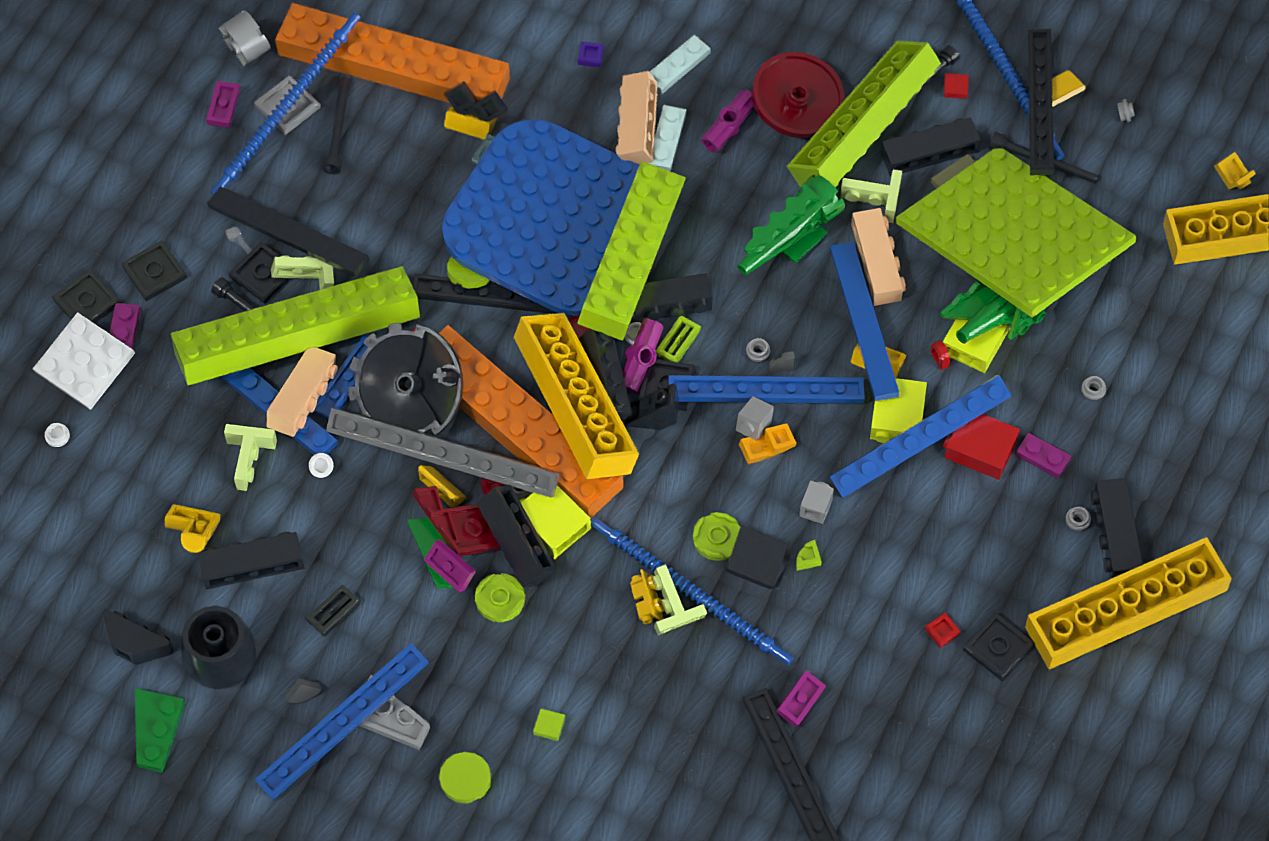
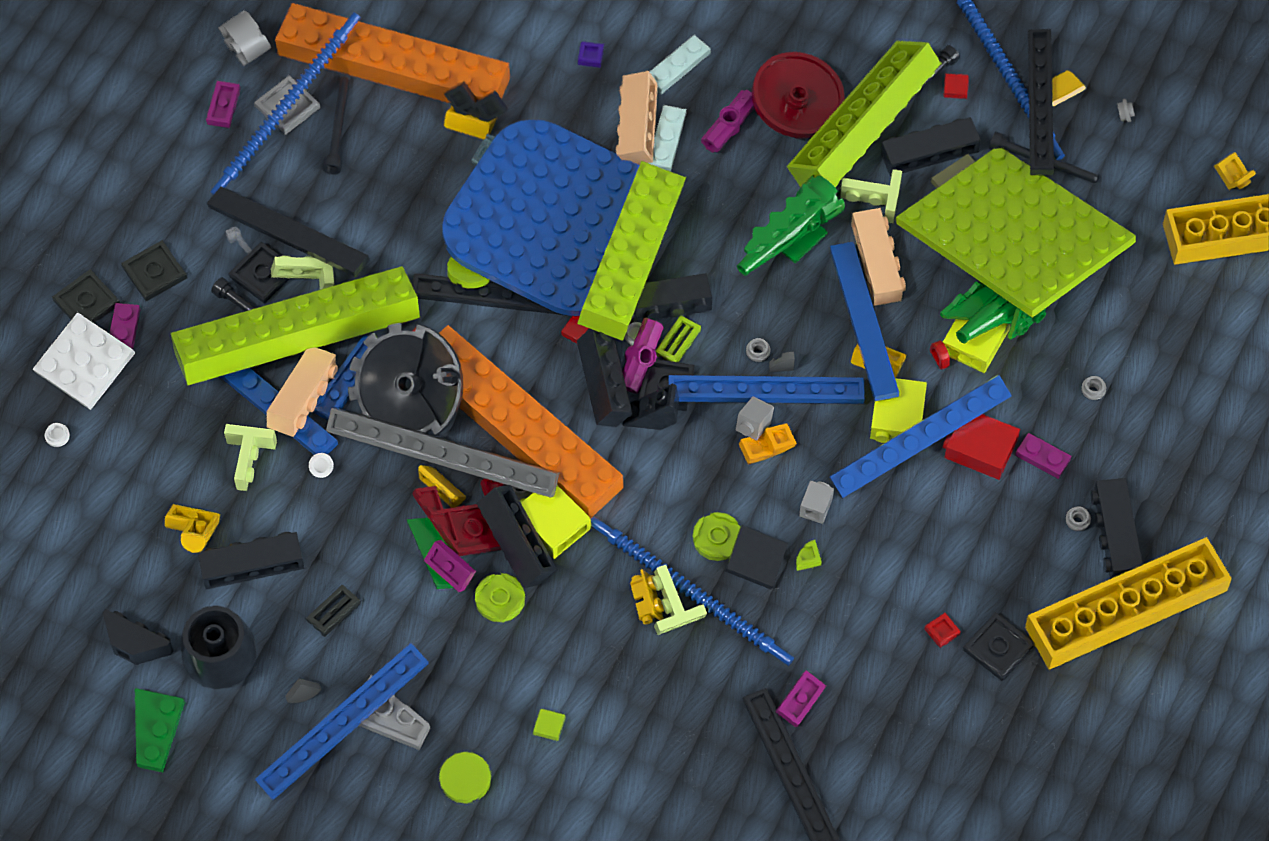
(576, 396): yellow brick -> none

